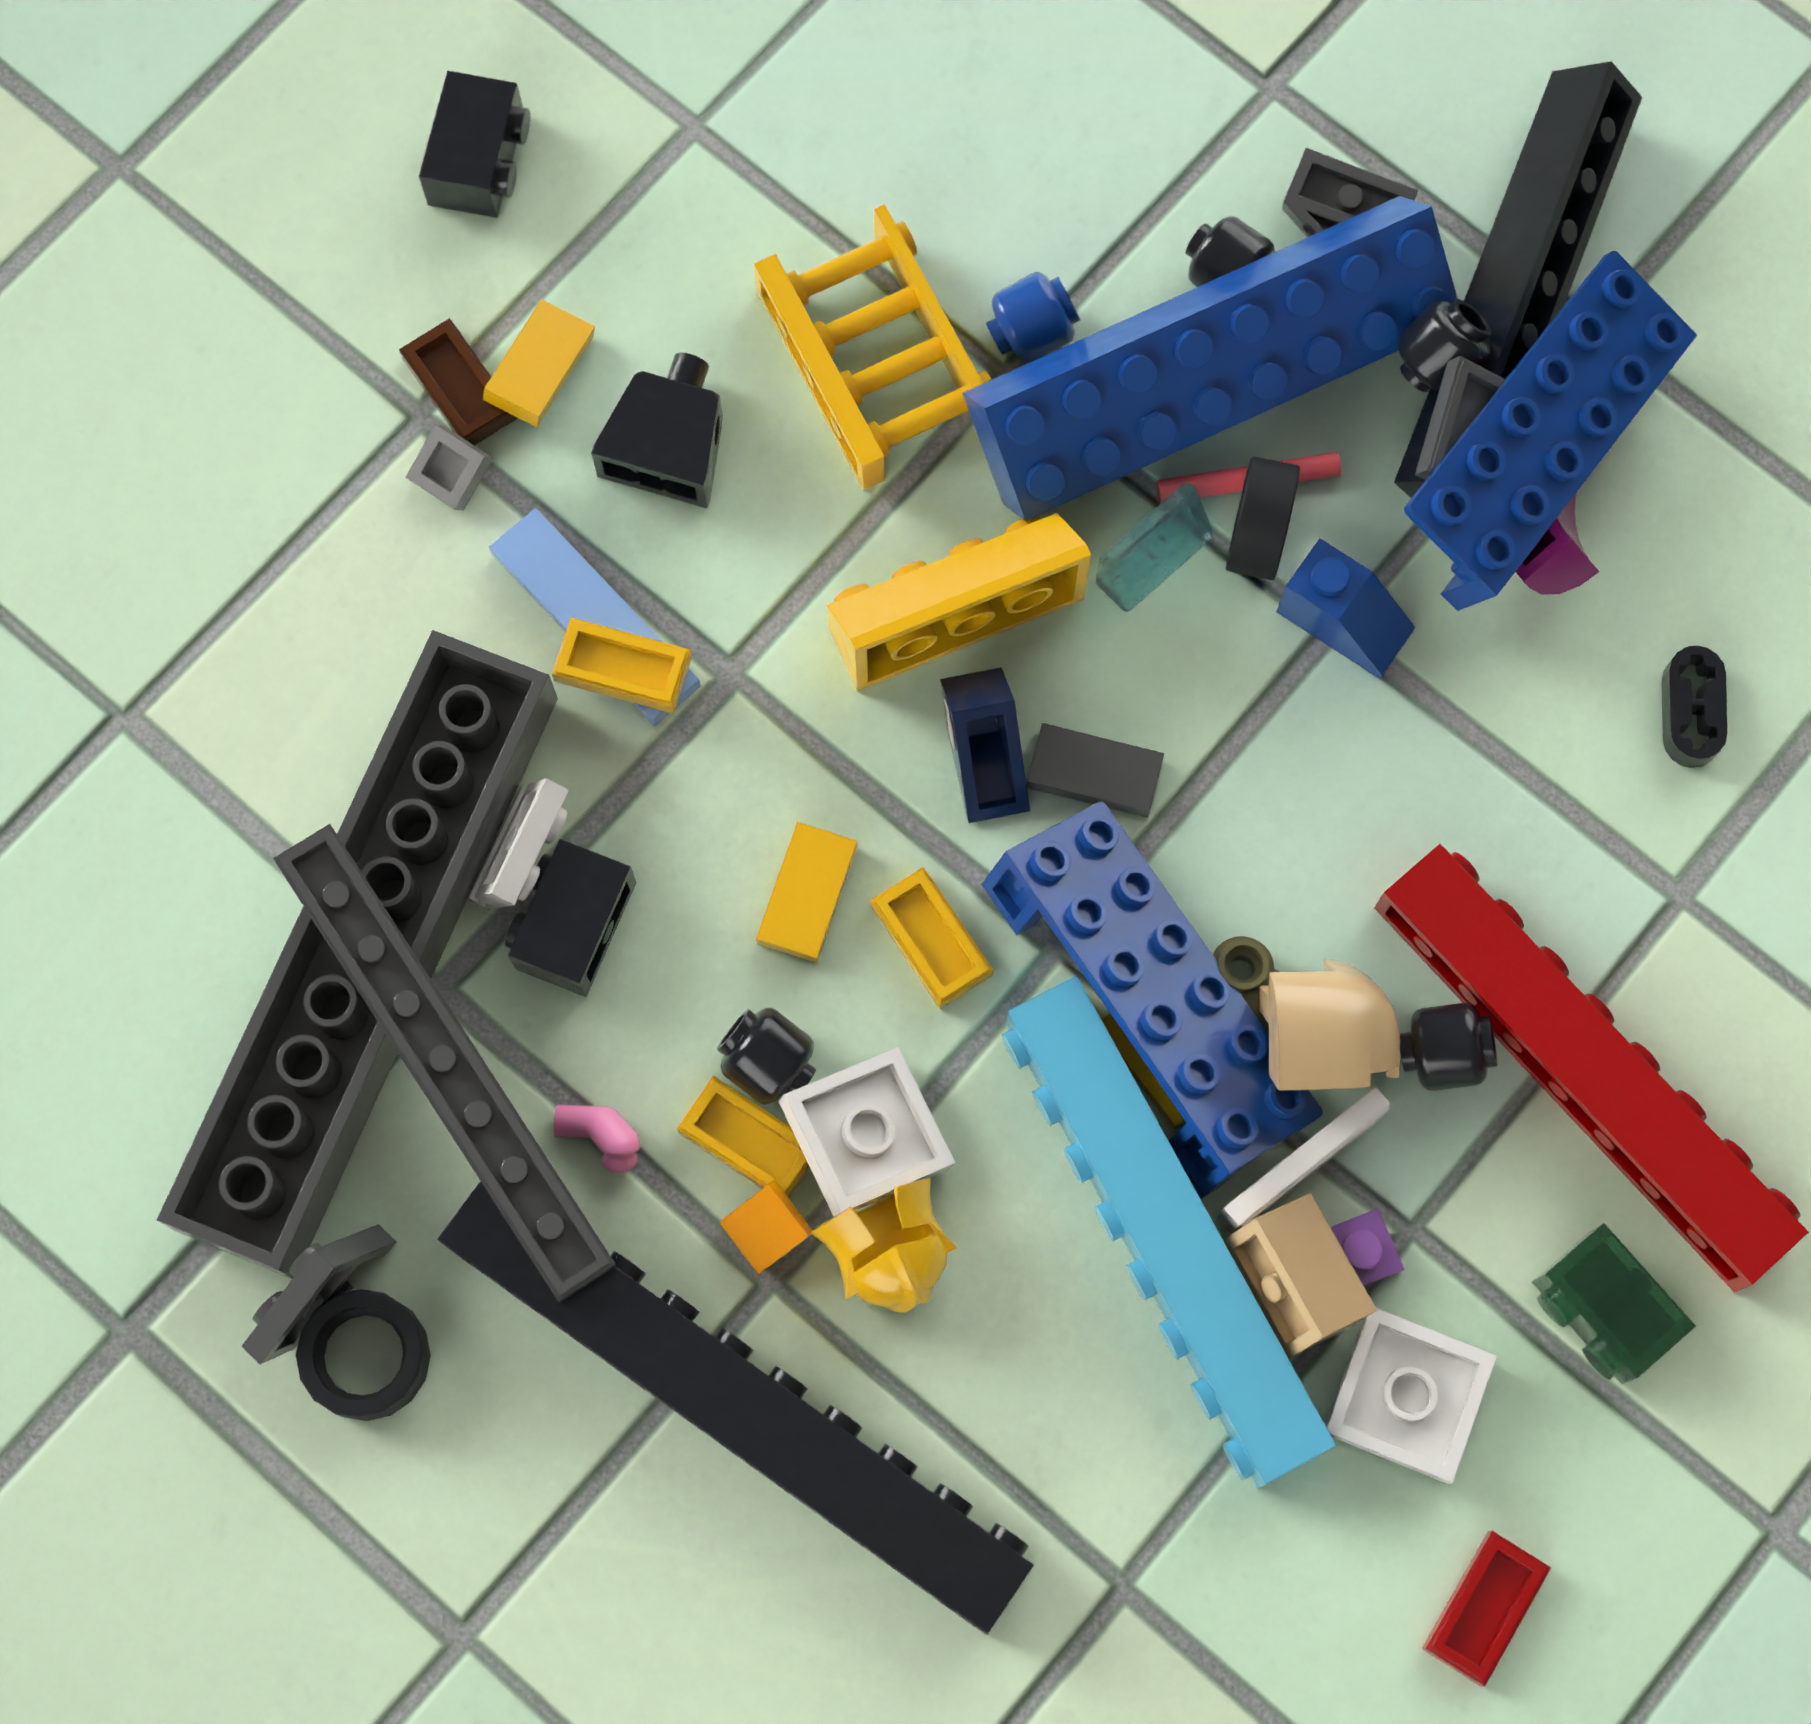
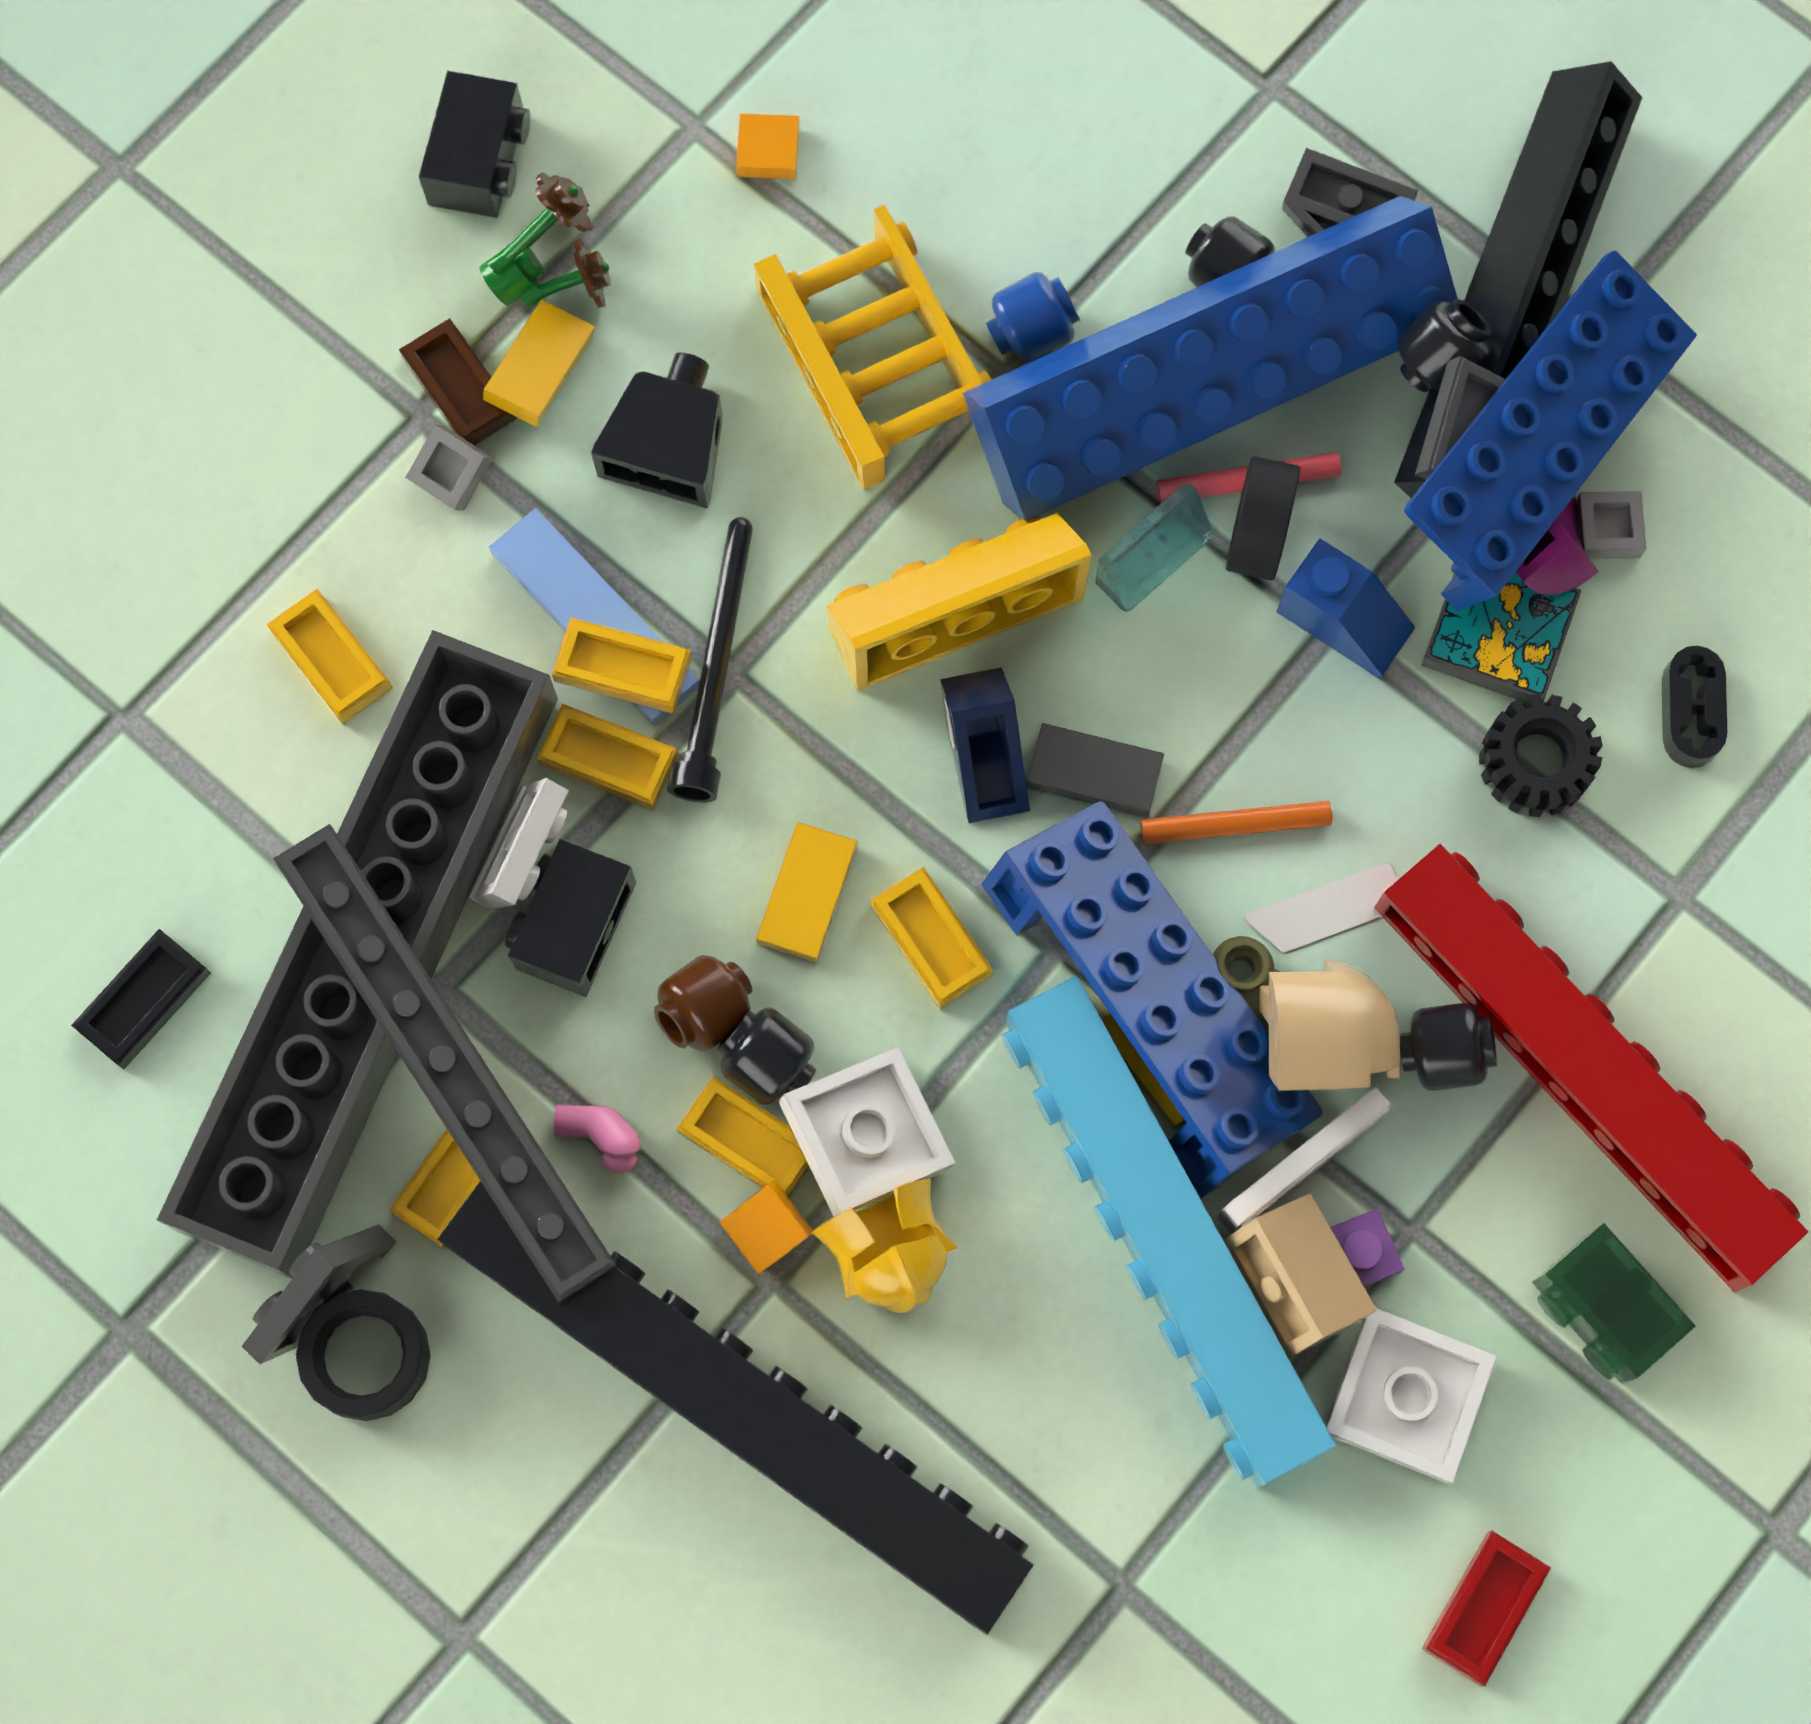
(141, 999): none -> black tile
(329, 656): none -> yellow tile
(436, 1190): none -> yellow tile
(515, 268): none -> plant
(607, 756): none -> yellow tile
(695, 773): none -> black piece
(702, 1003): none -> reddish brown head
(767, 146): none -> light orange tile
(1236, 822): none -> orange bar
(1323, 909): none -> white sticker
(1505, 640): none -> tile
(1566, 730): none -> black tyre
(1611, 524): none -> light grey tile

